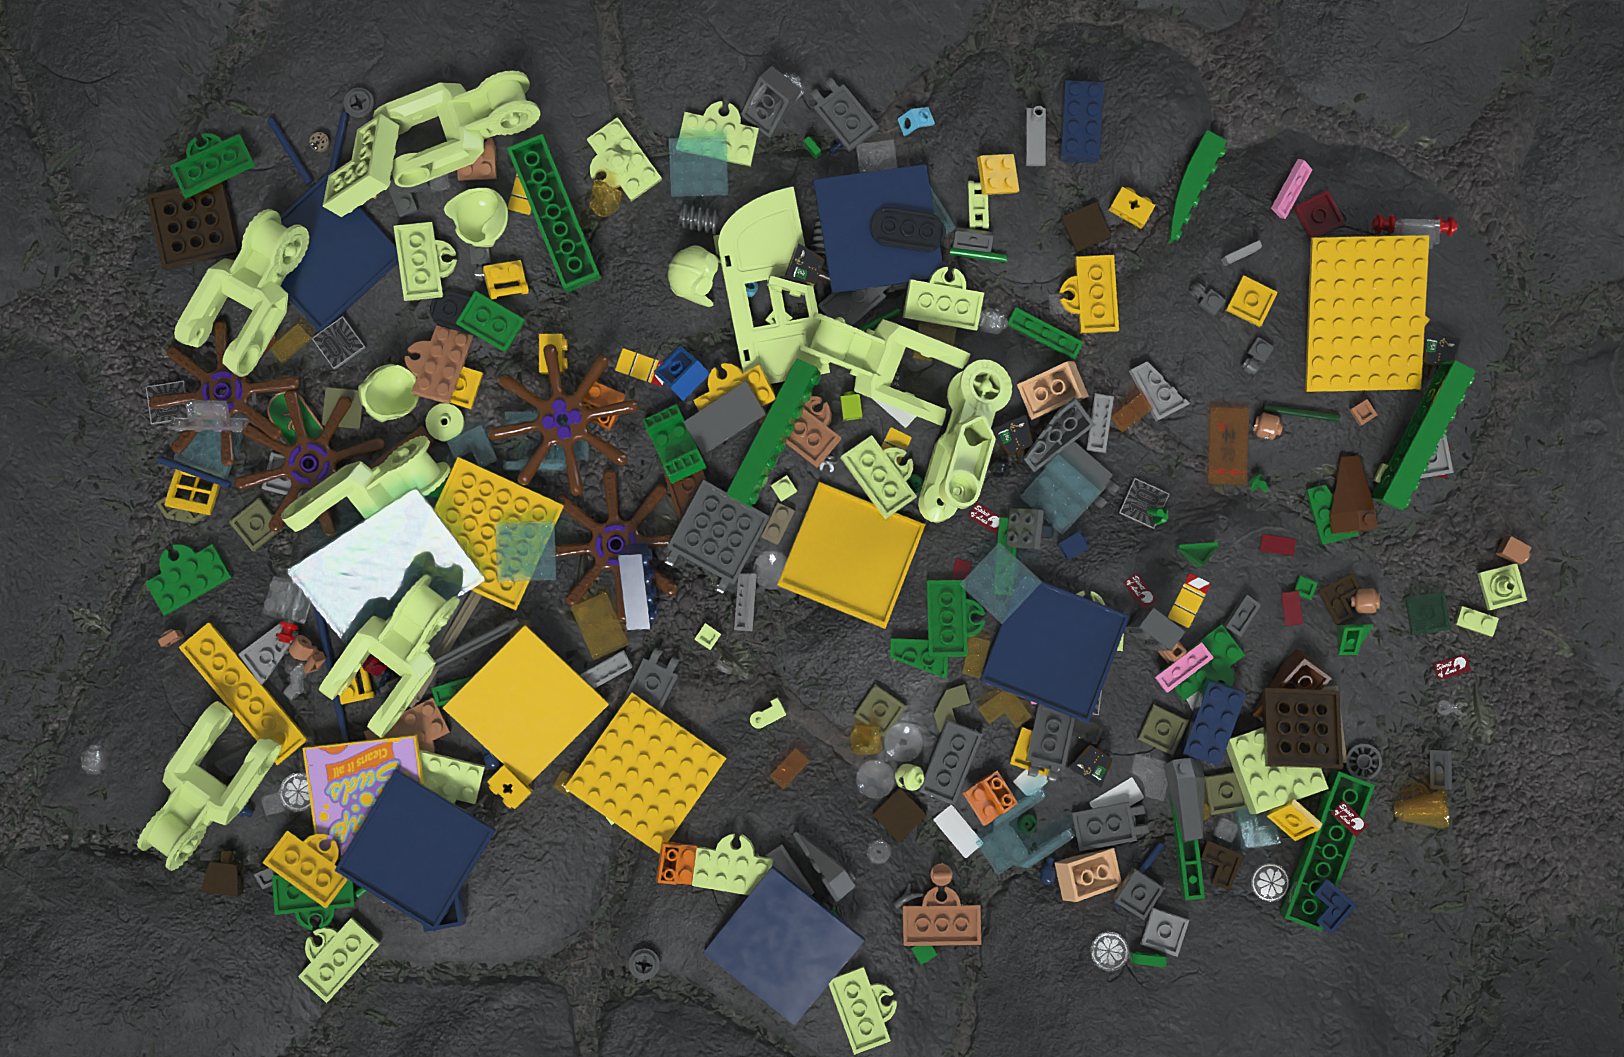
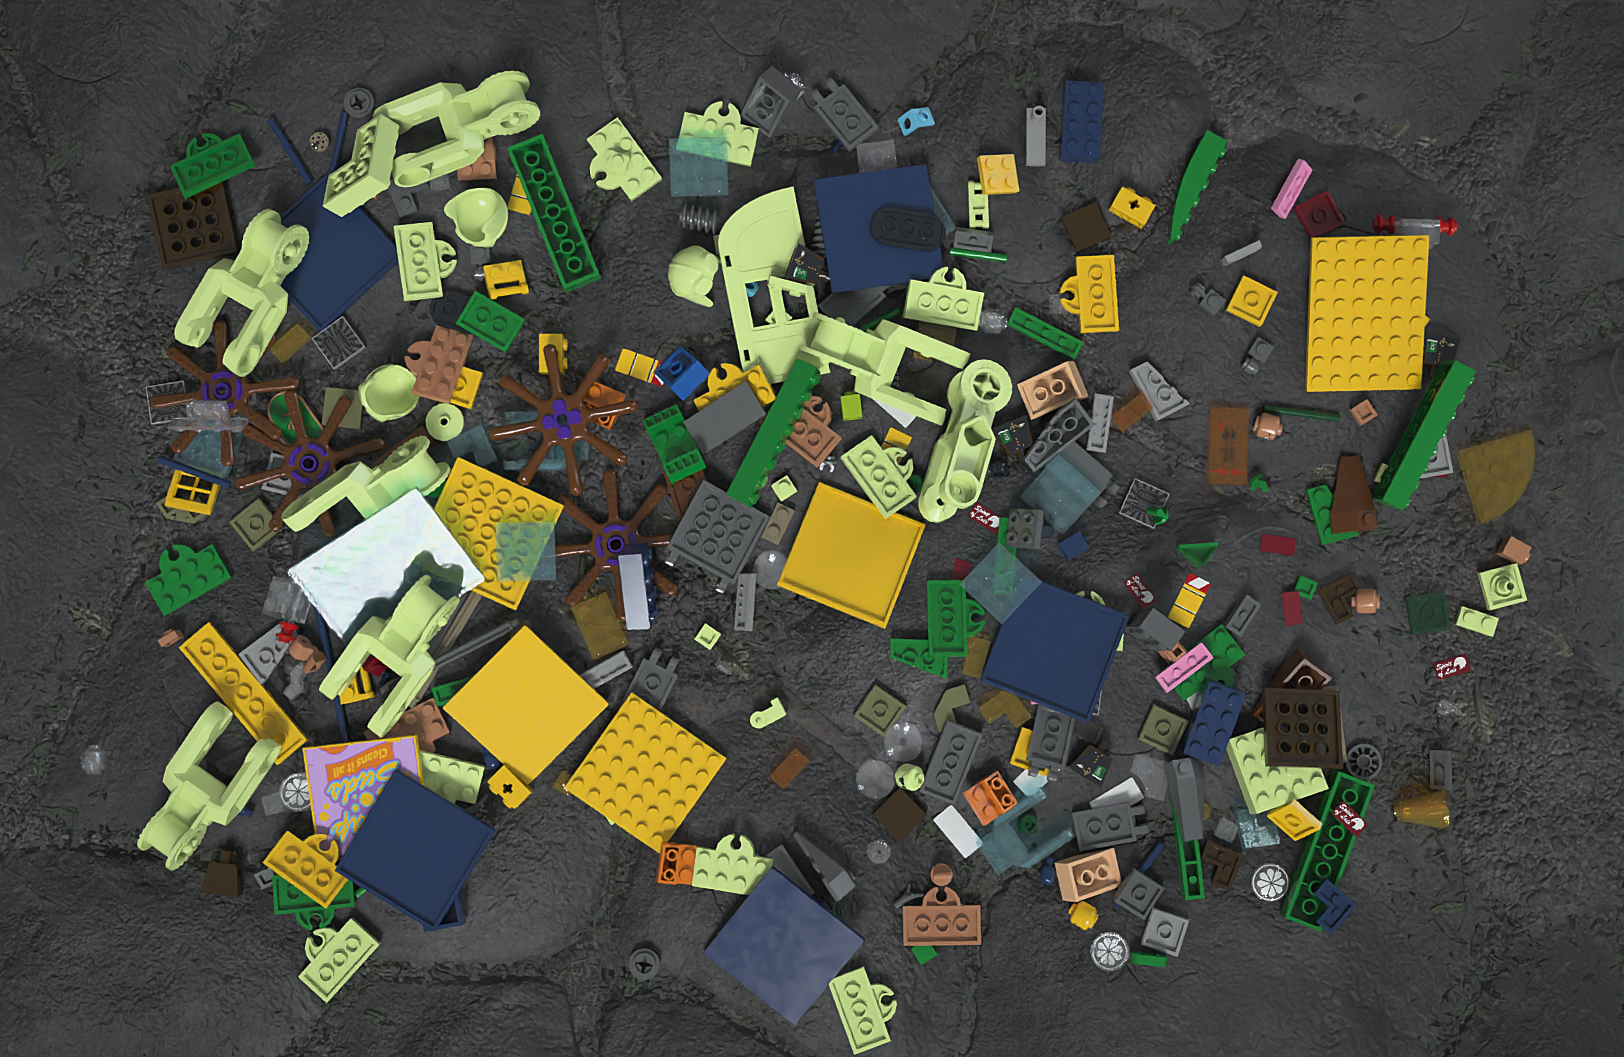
(605, 200): clear yellow hair -> none
(812, 147): green tile -> none
(866, 740): clear yellow hair -> none
(1083, 915): none -> yellow head
(1224, 793): olive tile -> none
(1351, 638): green slope -> none
(1497, 473): none -> clear yellow plate

